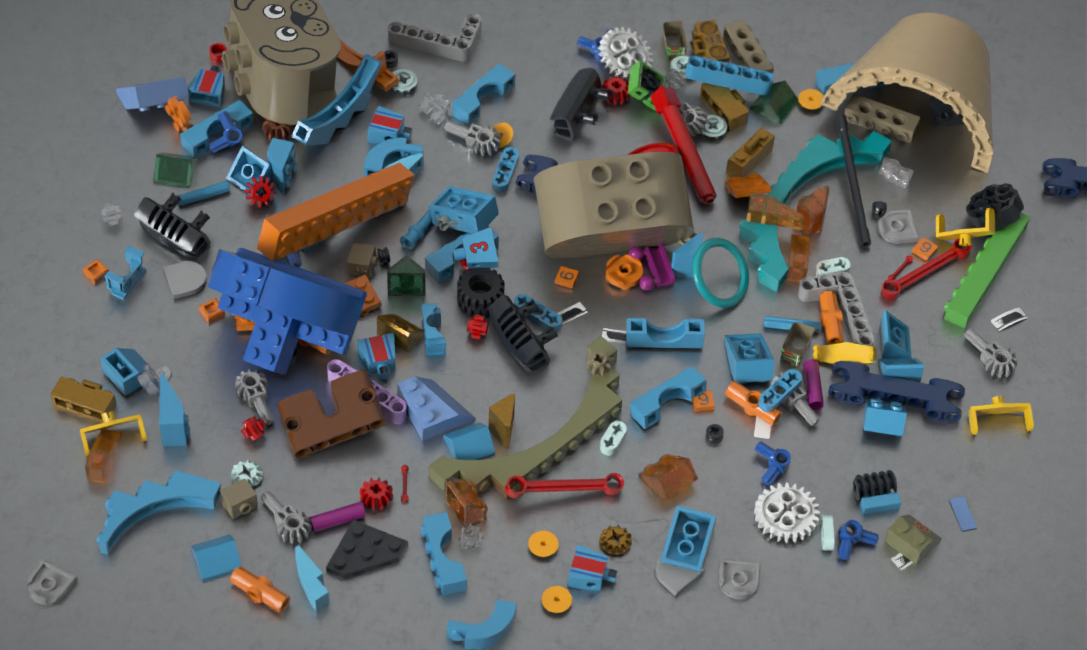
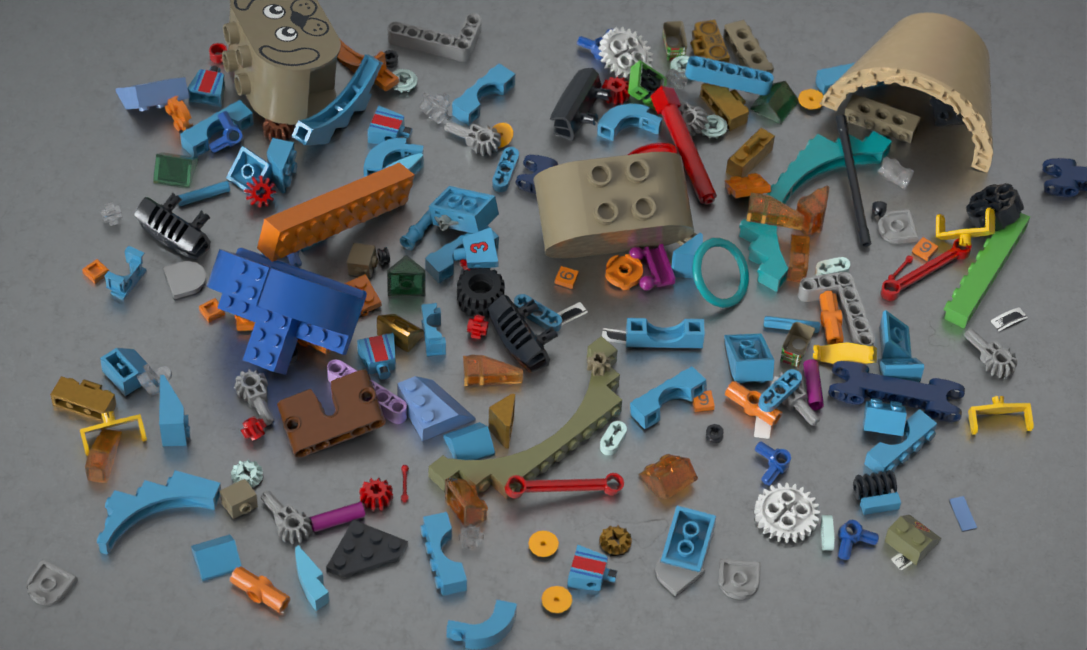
(489, 371): none -> clear orange slope
(628, 116): none -> dark azure arch
(886, 457): none -> dark azure arch

